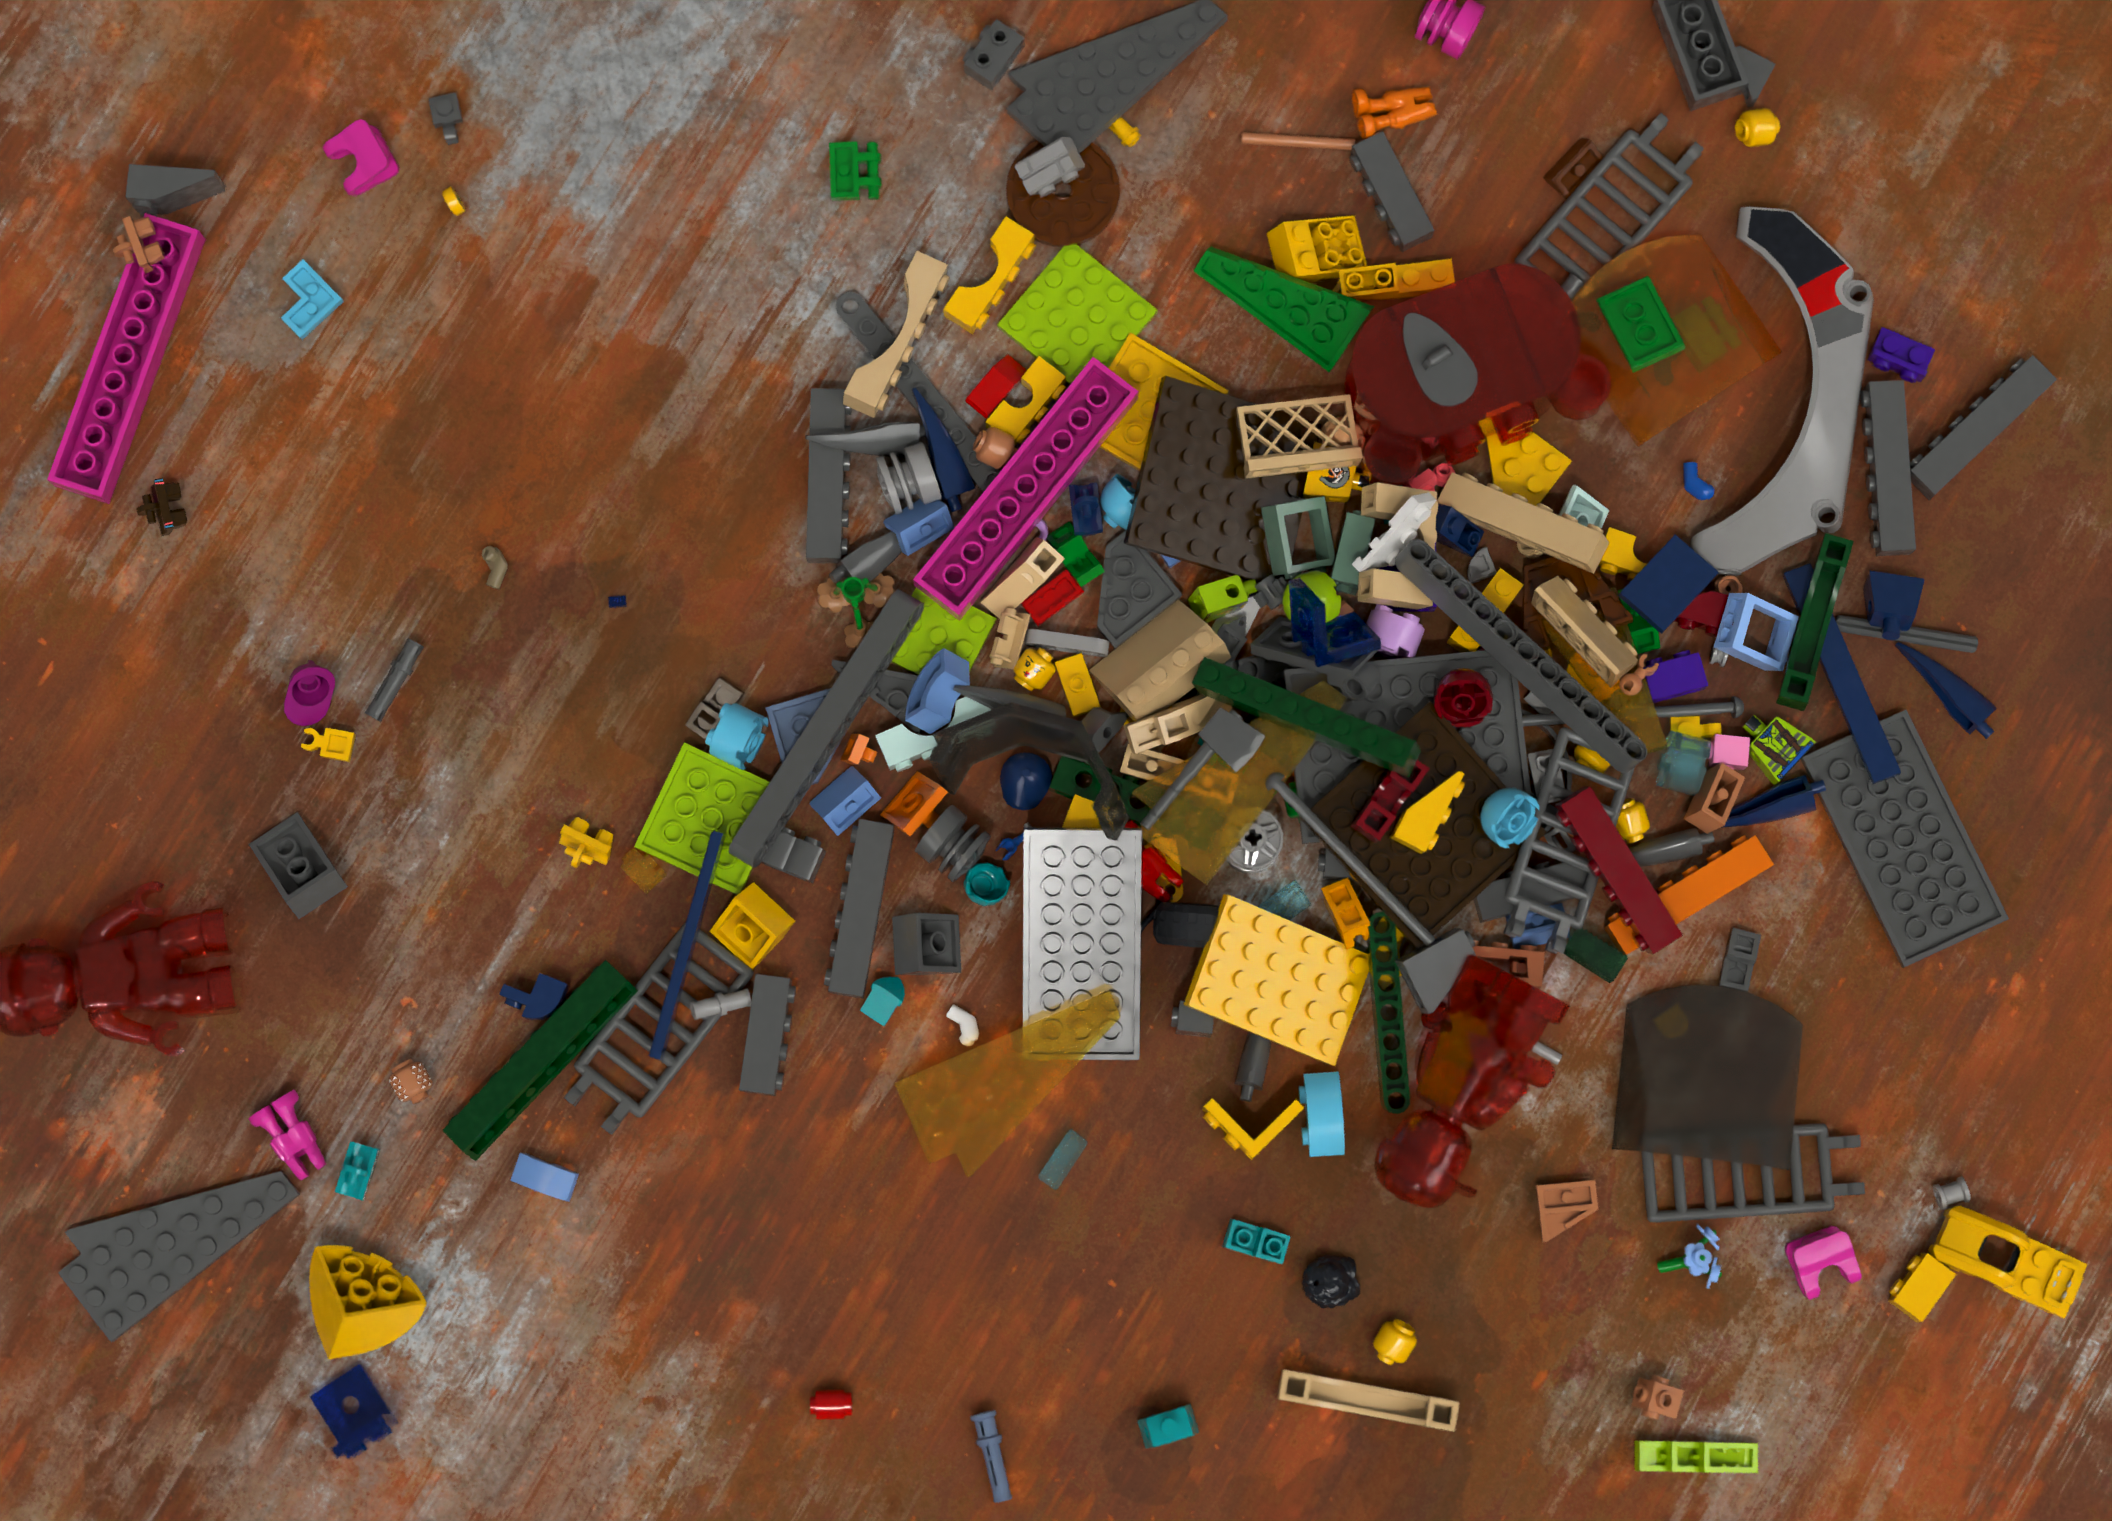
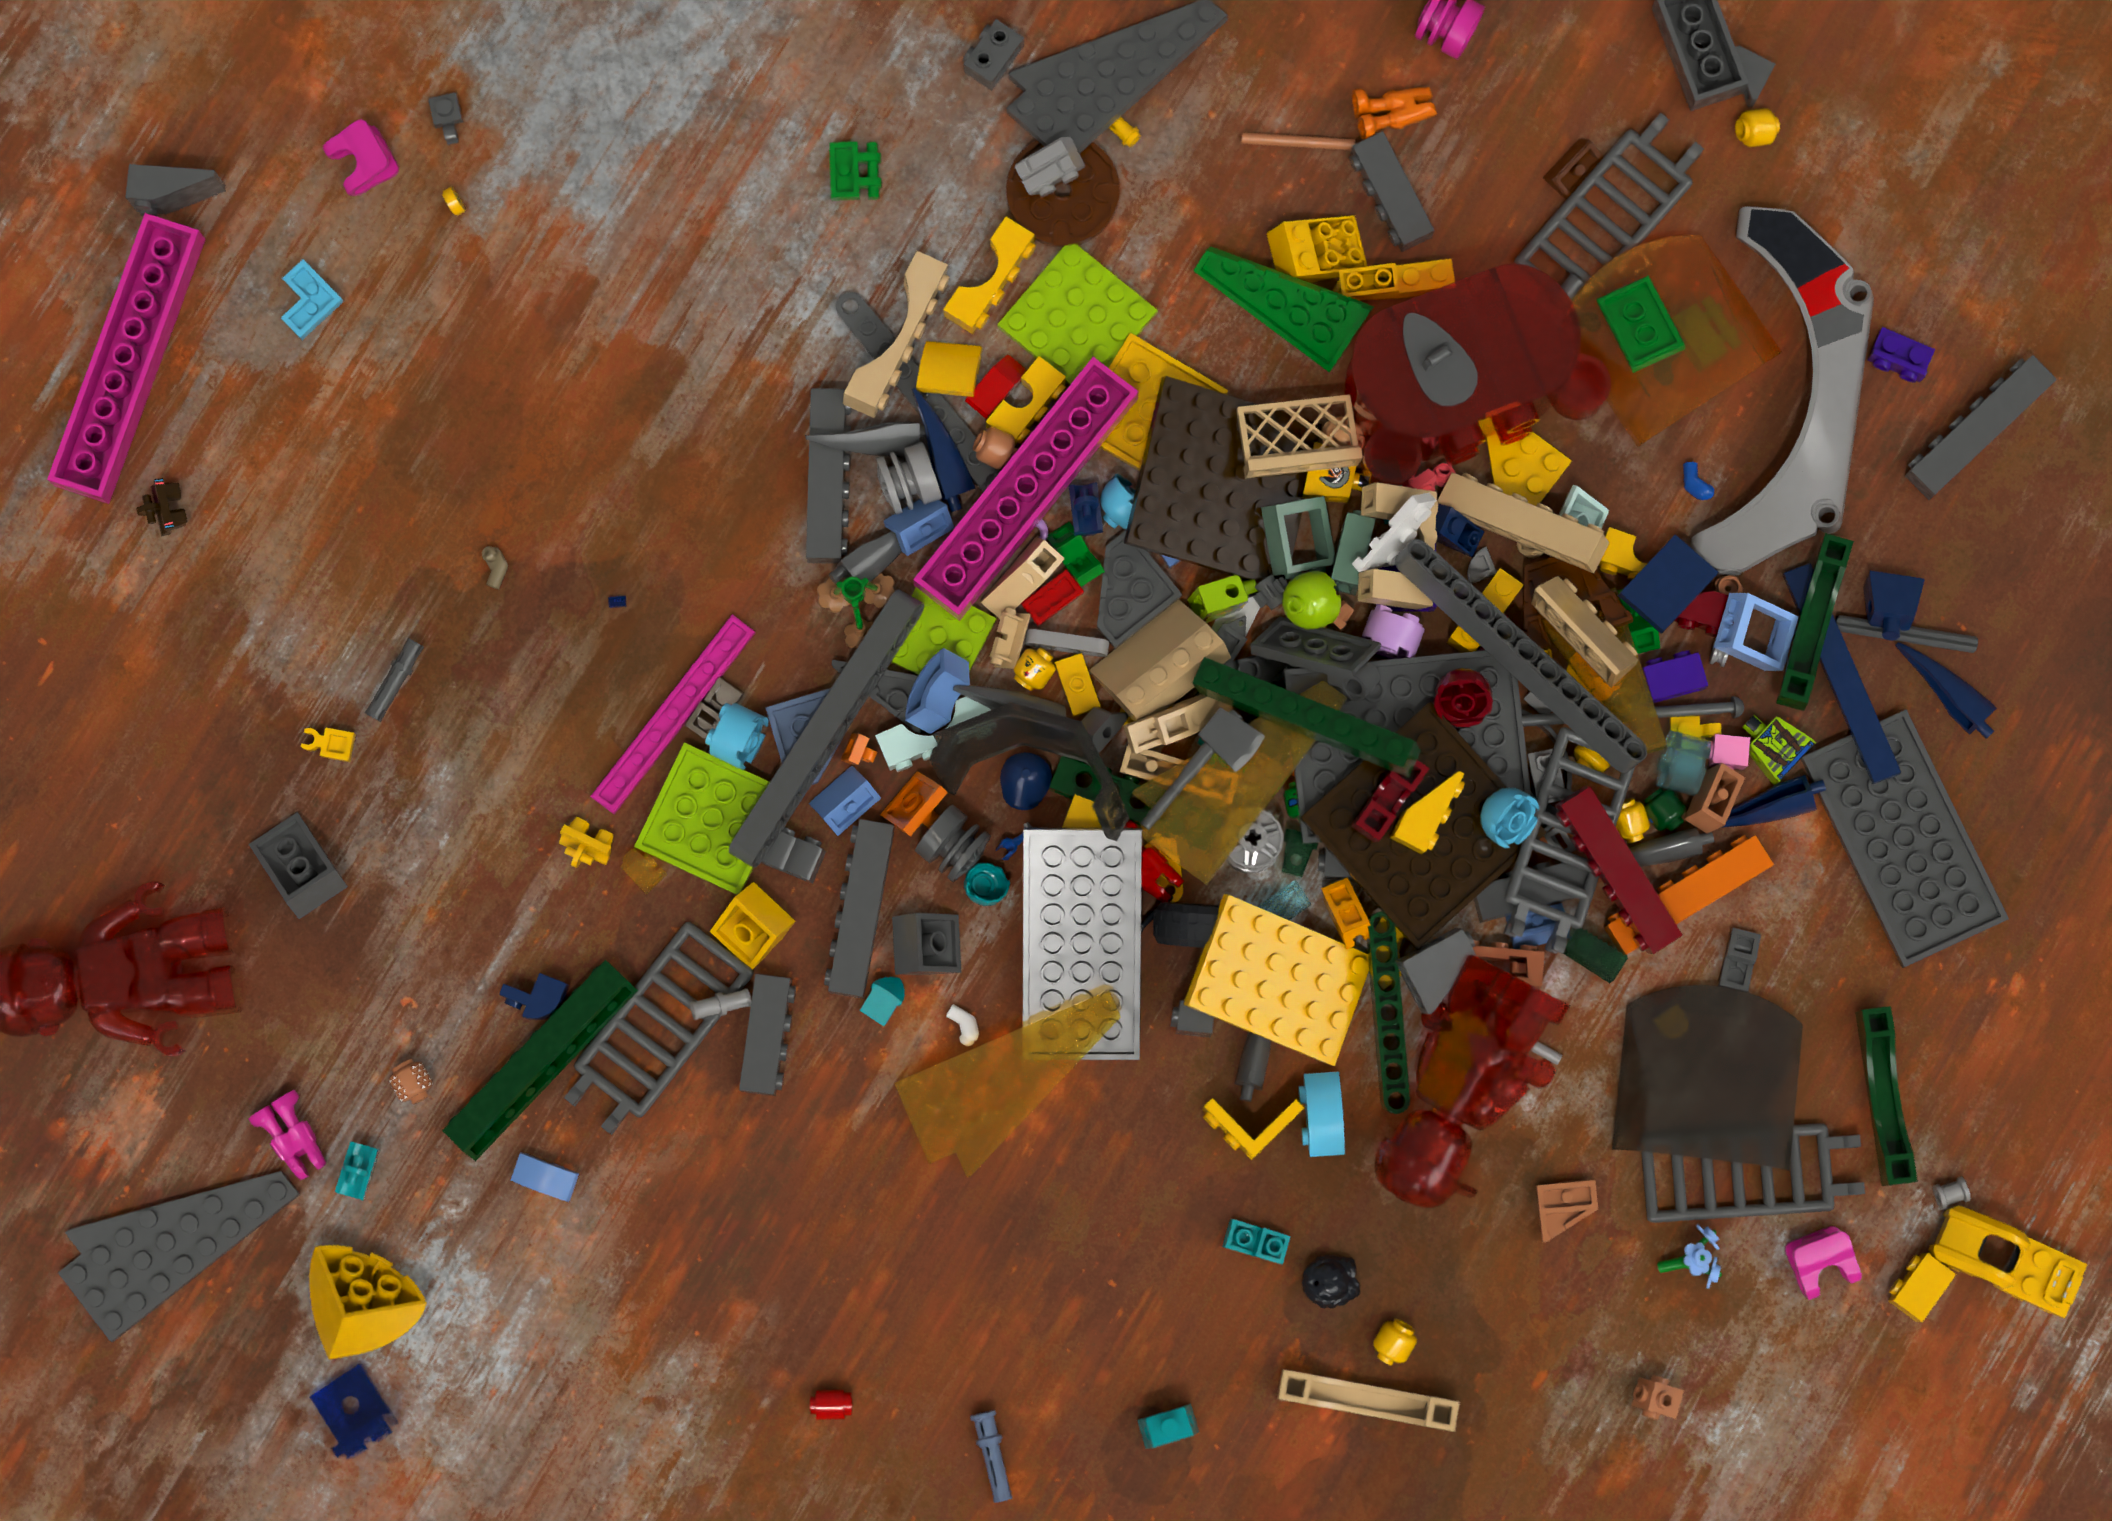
(136, 232): nougat hips -> none
(308, 694): magenta piece -> none
(672, 714): none -> dark pink tile
(687, 945): dark blue tile -> none
(949, 368): none -> yellow slope
(1062, 1159): clear light blue slope -> none
(1275, 781): dark grey bar -> none
(1295, 847): none -> clear green plate
(1329, 641): clear blue bracket -> none
(1633, 681): nougat arm -> none
(1664, 809): none -> dark green head
(1696, 1456): lime slope -> none
(1889, 468): dark grey brick -> none
(1889, 1128): none -> dark green arch

